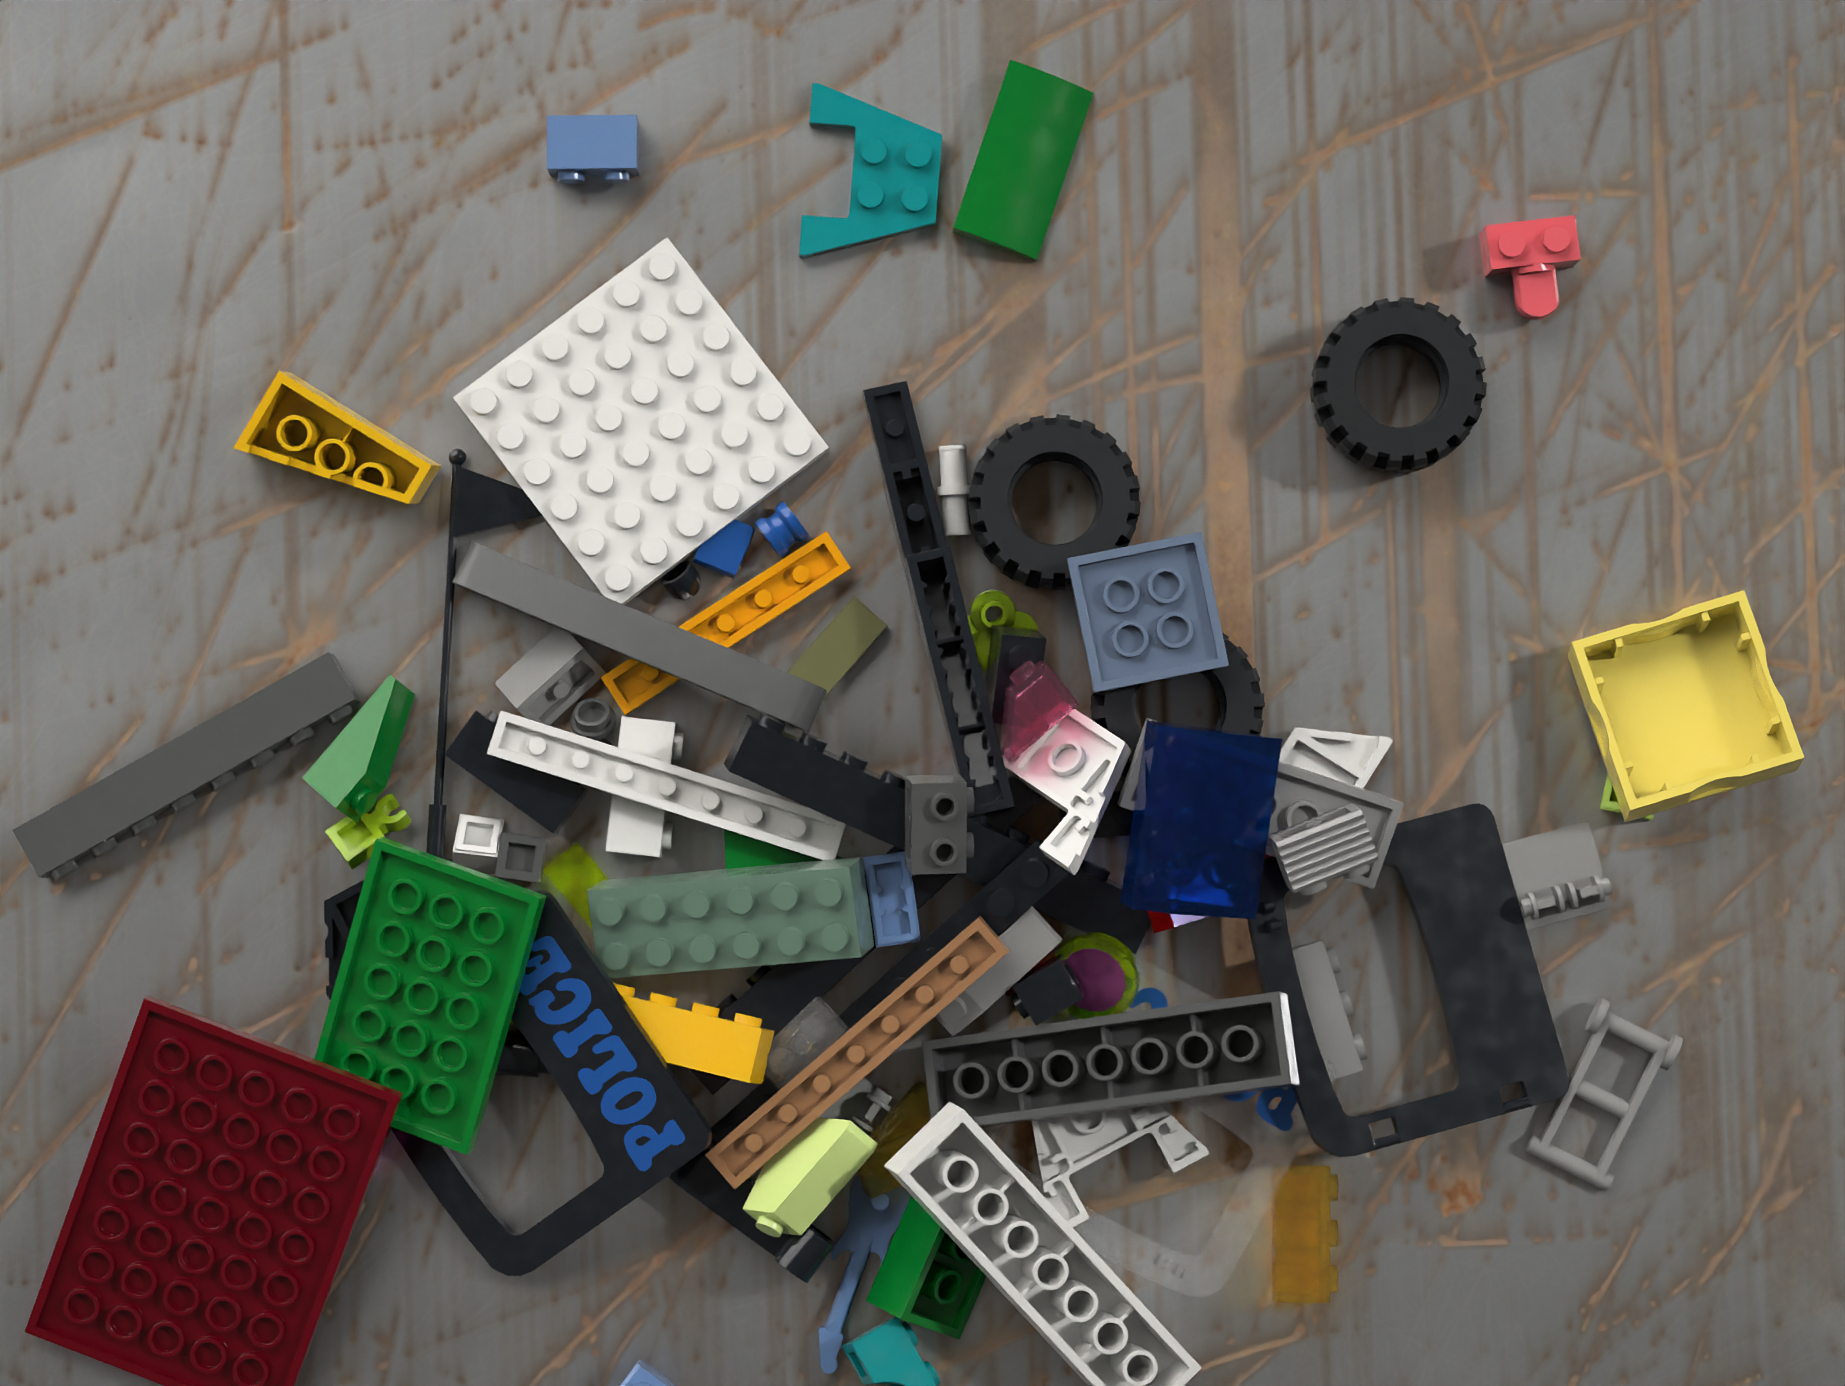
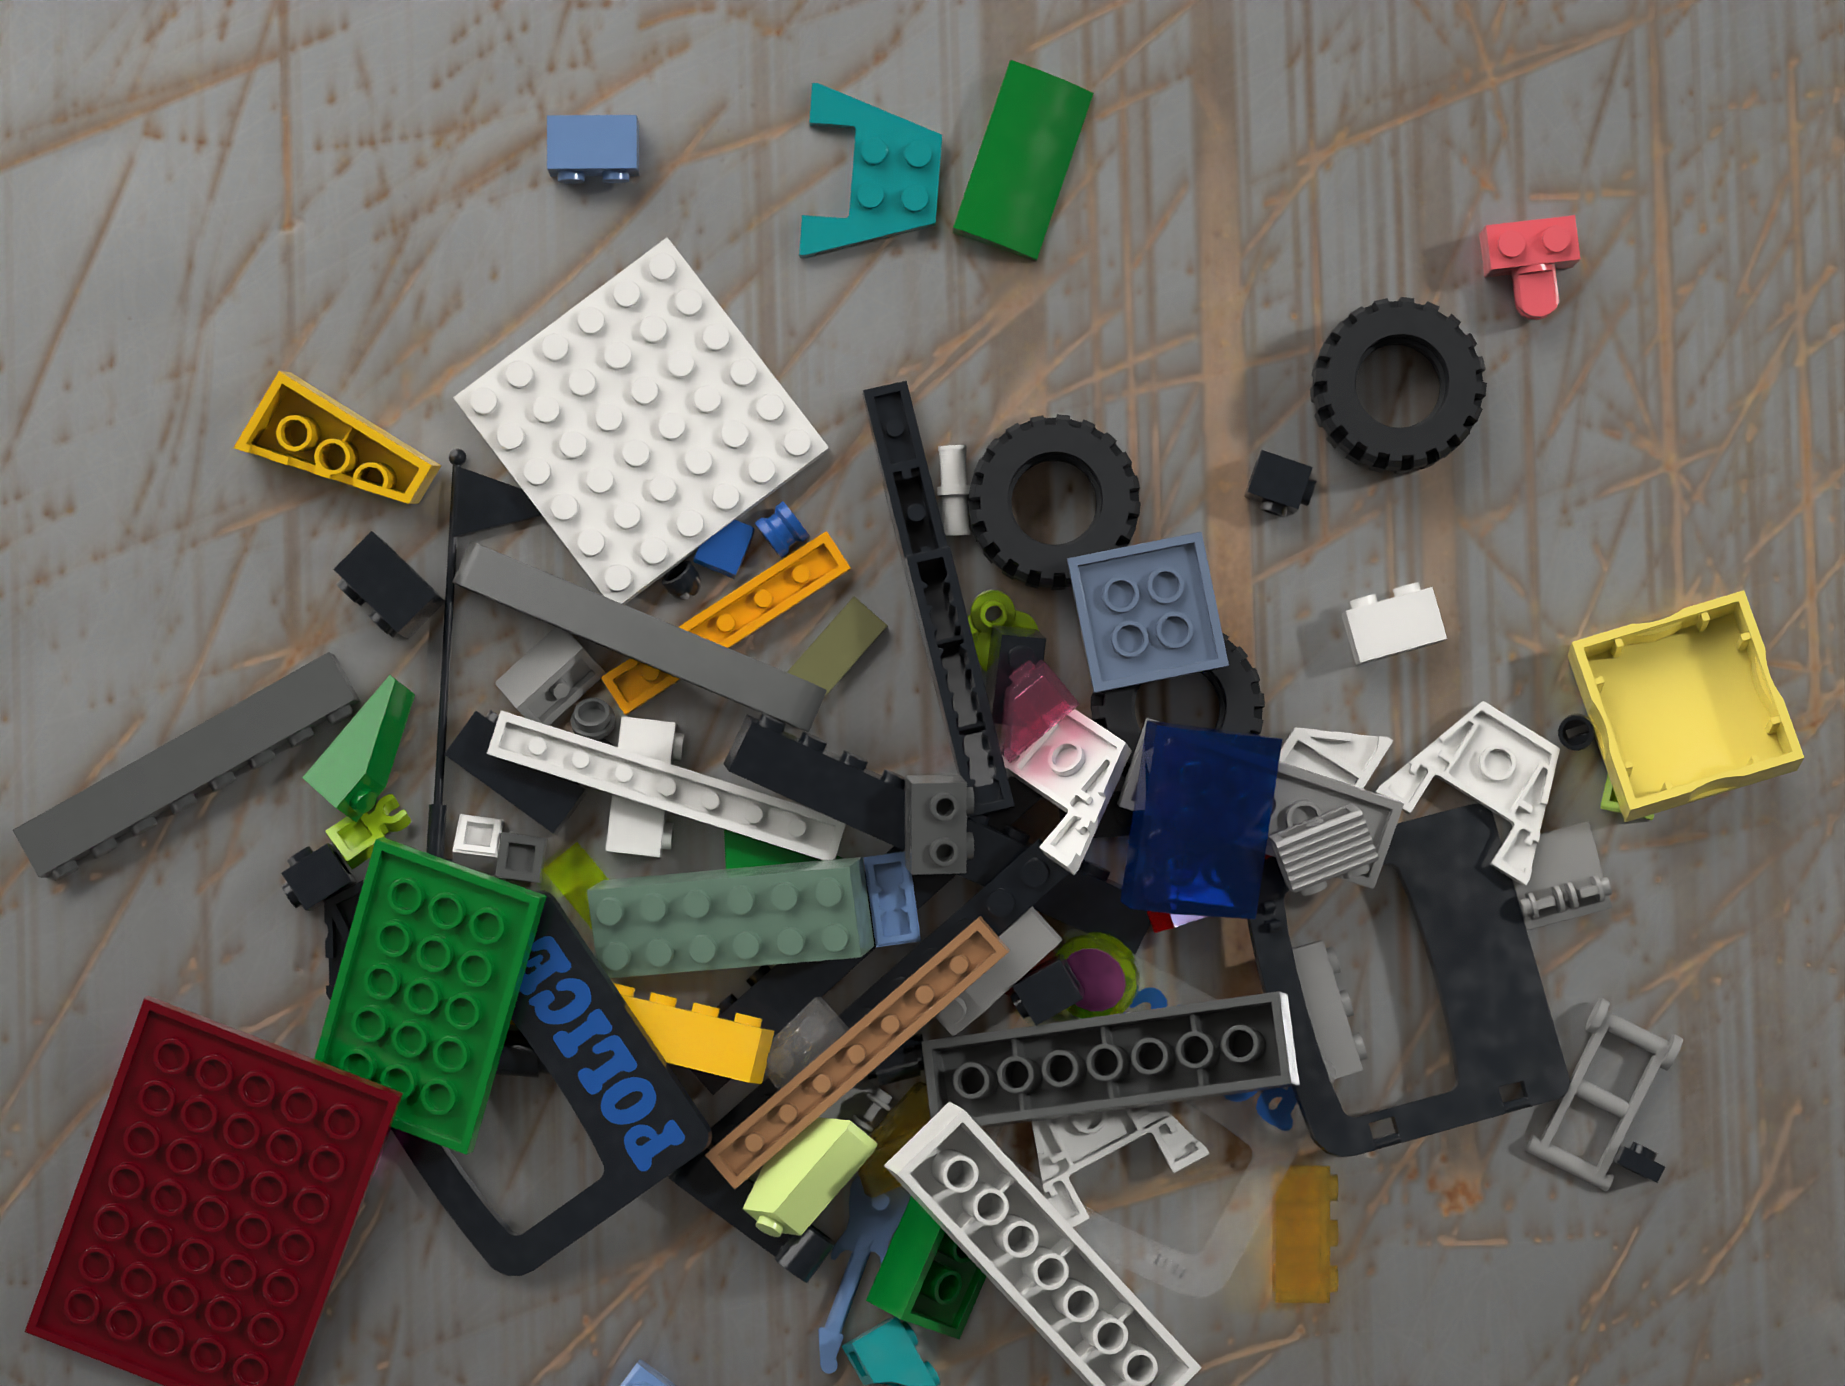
(315, 876): none -> black brick
(389, 585): none -> black brick
(902, 1063): none -> black brick
(1280, 484): none -> black brick
(1393, 624): none -> white brick
(1497, 767): none -> white wing
(1580, 740): none -> black hinge
(1639, 1161): none -> black plate

